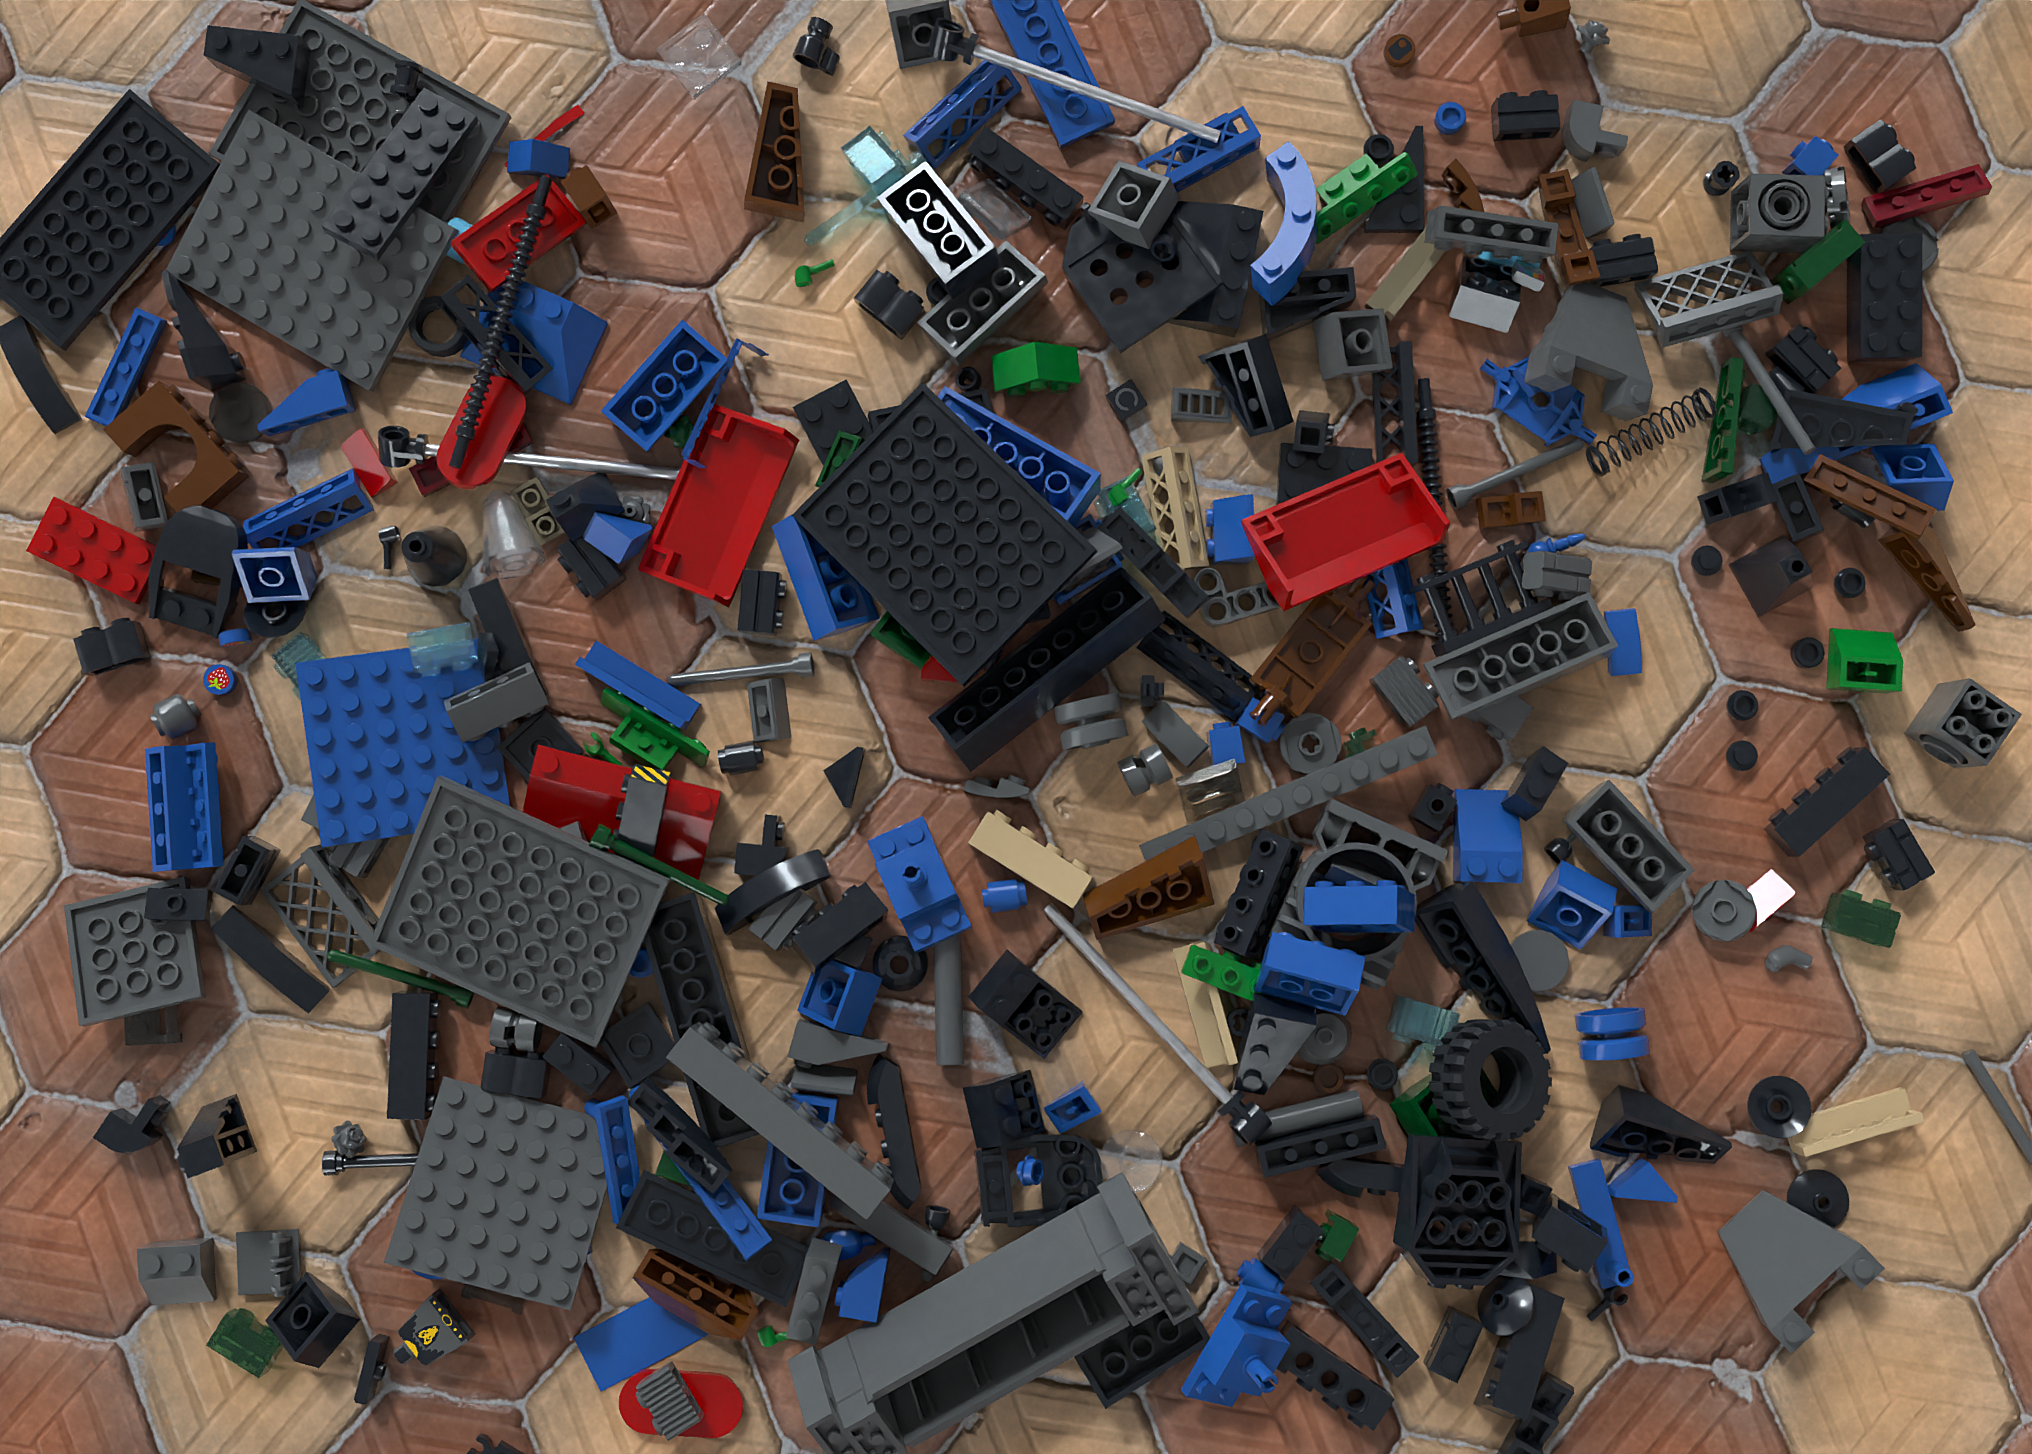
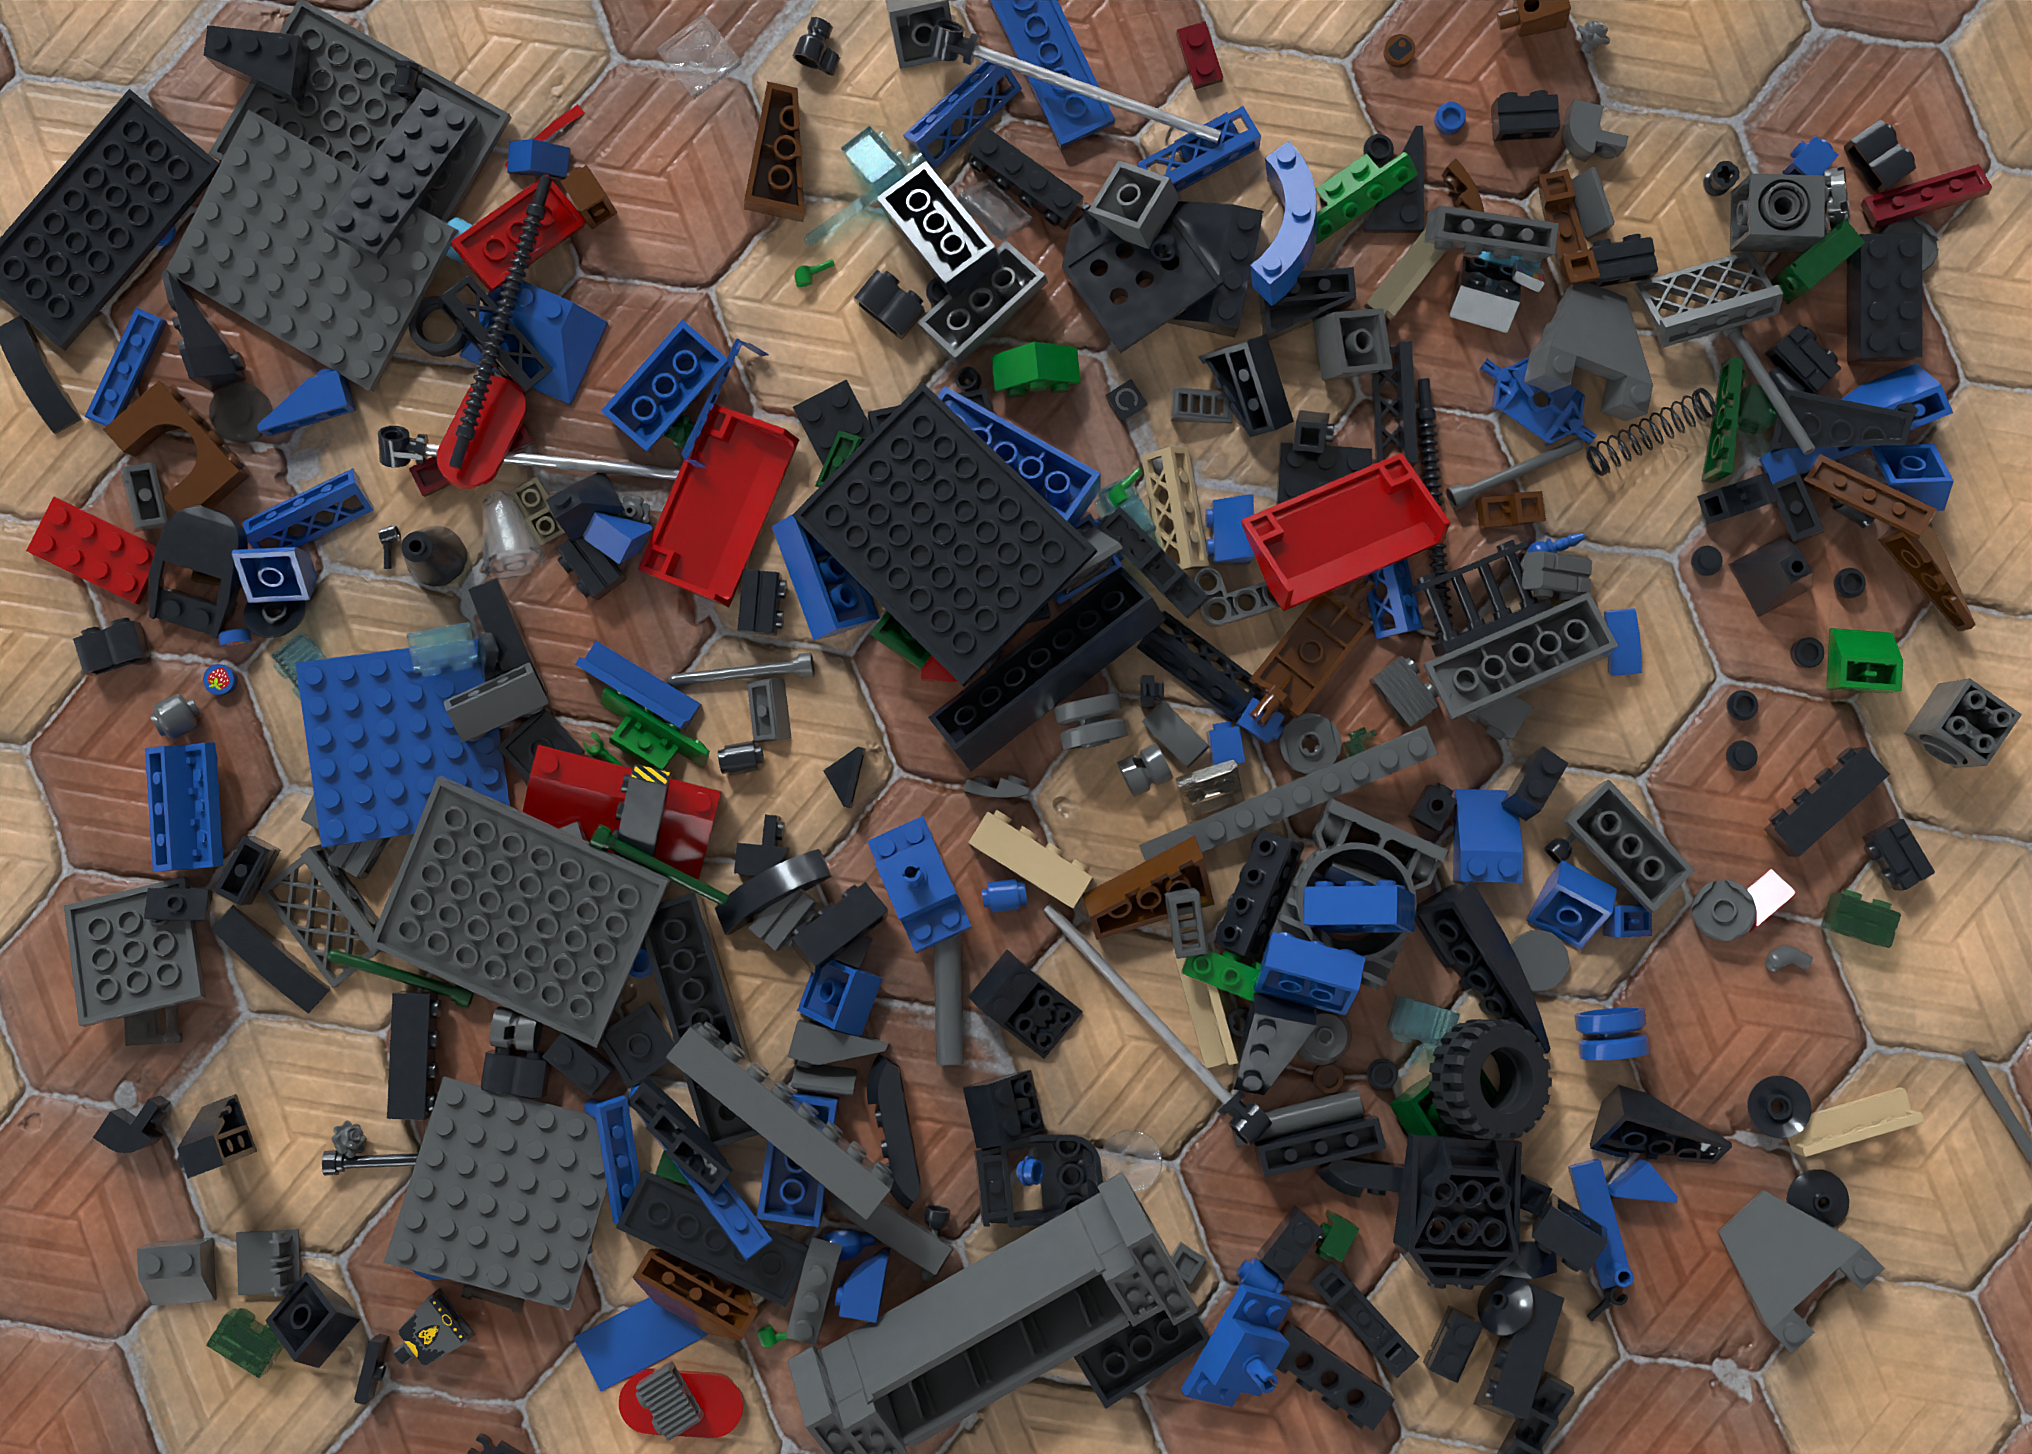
(365, 460): slope -> none
(917, 964): black piece -> none
(1072, 1108): blue slope -> none
(1182, 896): none -> dark grey slope
(1199, 55): none -> dark red plate

